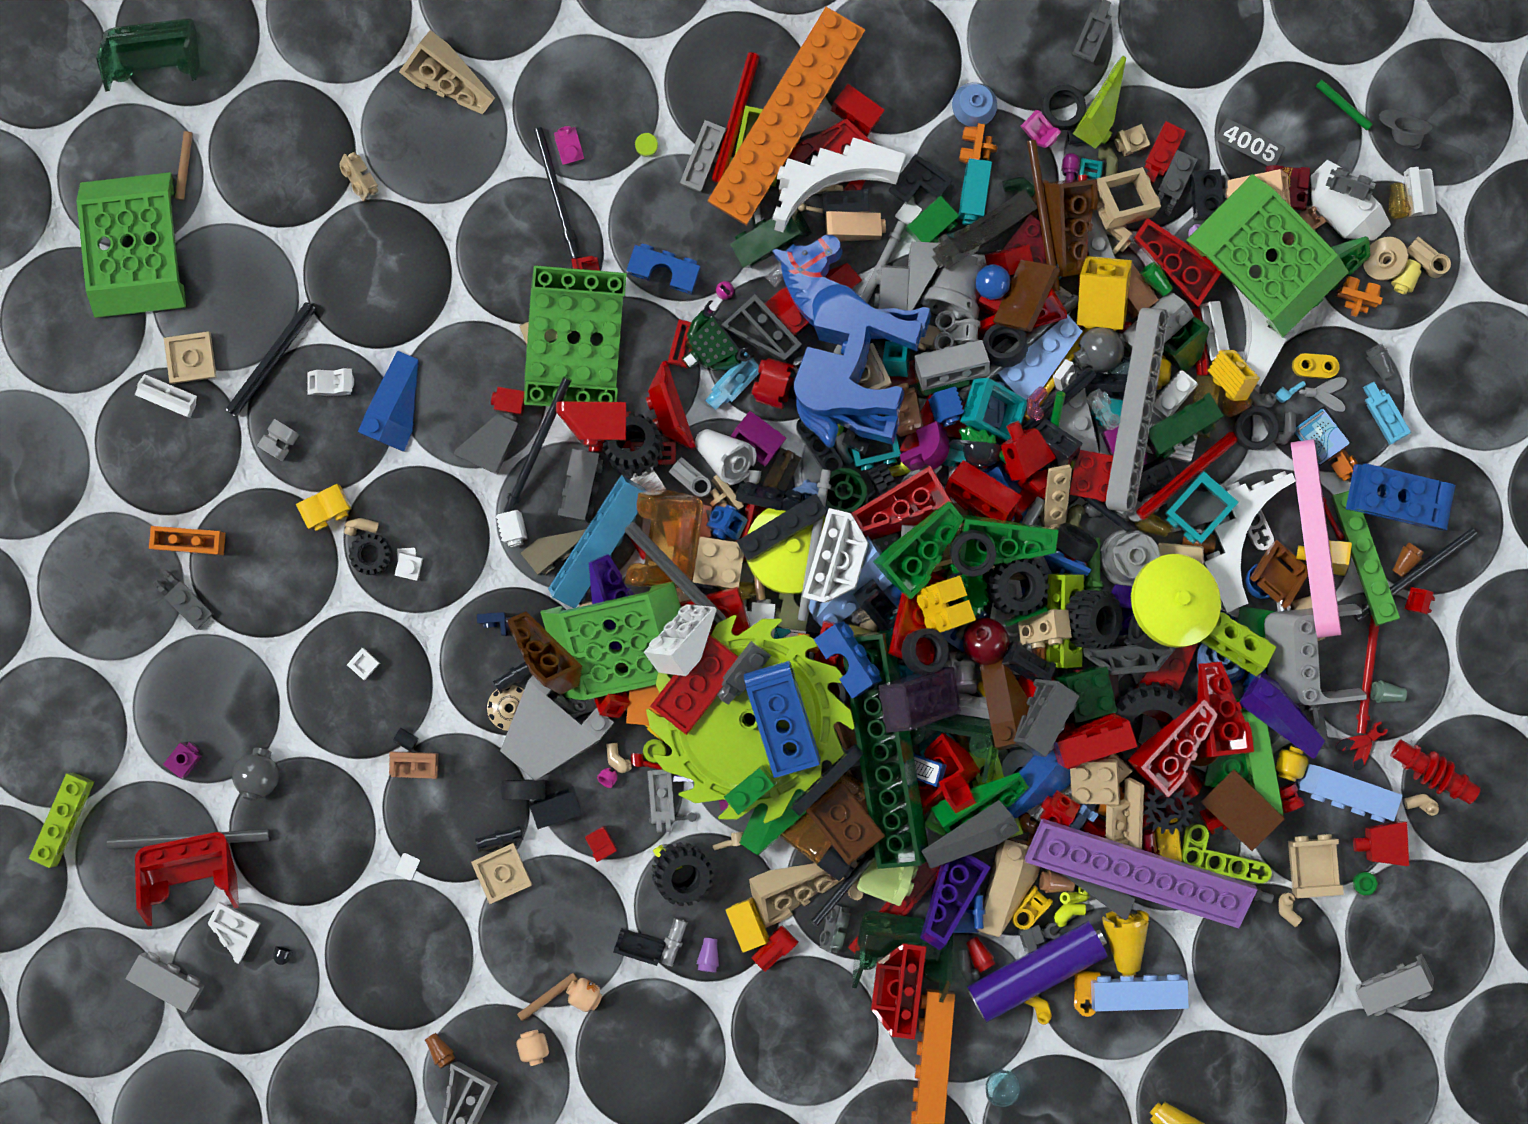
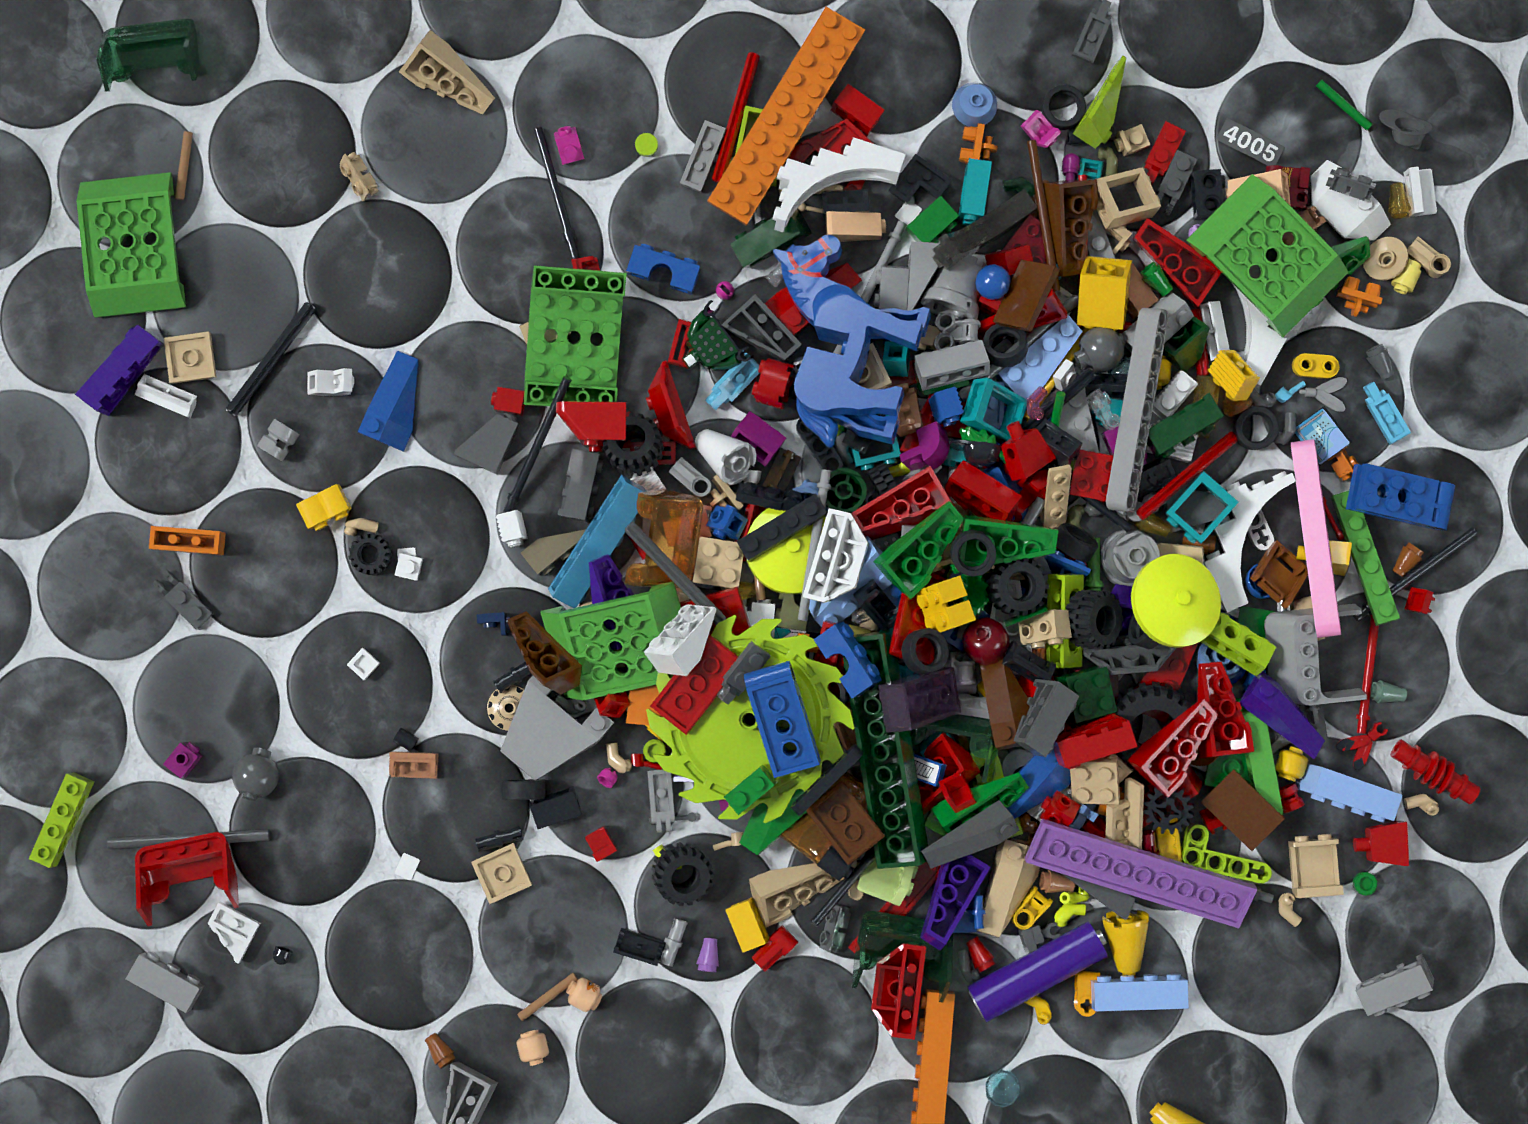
(120, 370): none -> dark purple wedge

